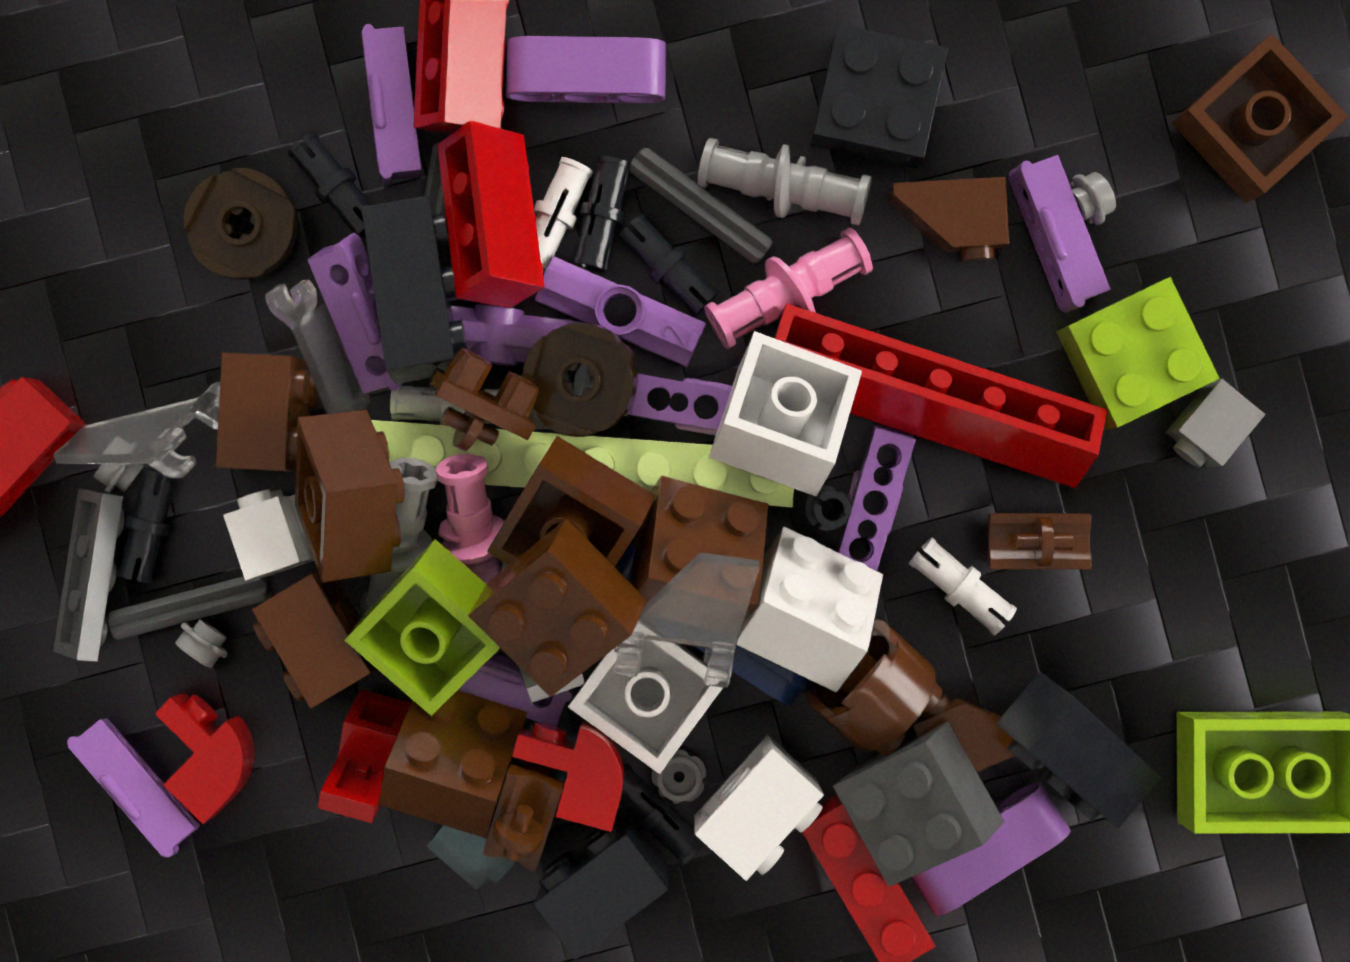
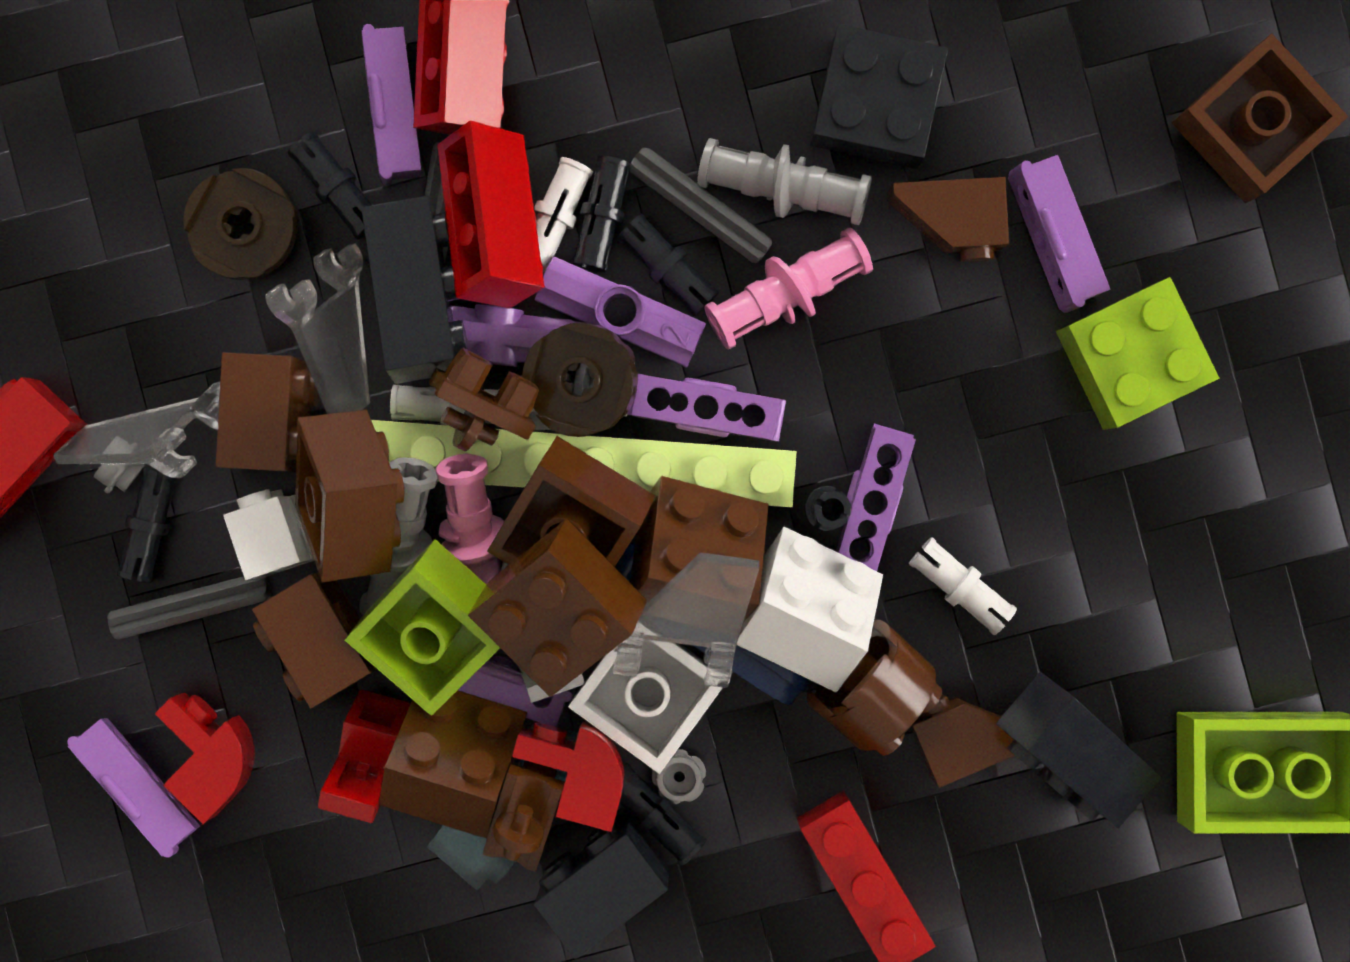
(89, 575): dark grey plate -> none
(202, 642): light grey plate -> none
(348, 292): medium lavender piece -> none
(585, 69): medium lavender beam -> none
(759, 809): white brick -> none
(786, 414): white brick -> none
(919, 805): dark grey brick -> none
(956, 400): red brick -> none
(1028, 831): medium lavender beam -> none
(1039, 541): reddish brown hips -> none
(1093, 197): light grey plate -> none
(1214, 425): light grey brick -> none

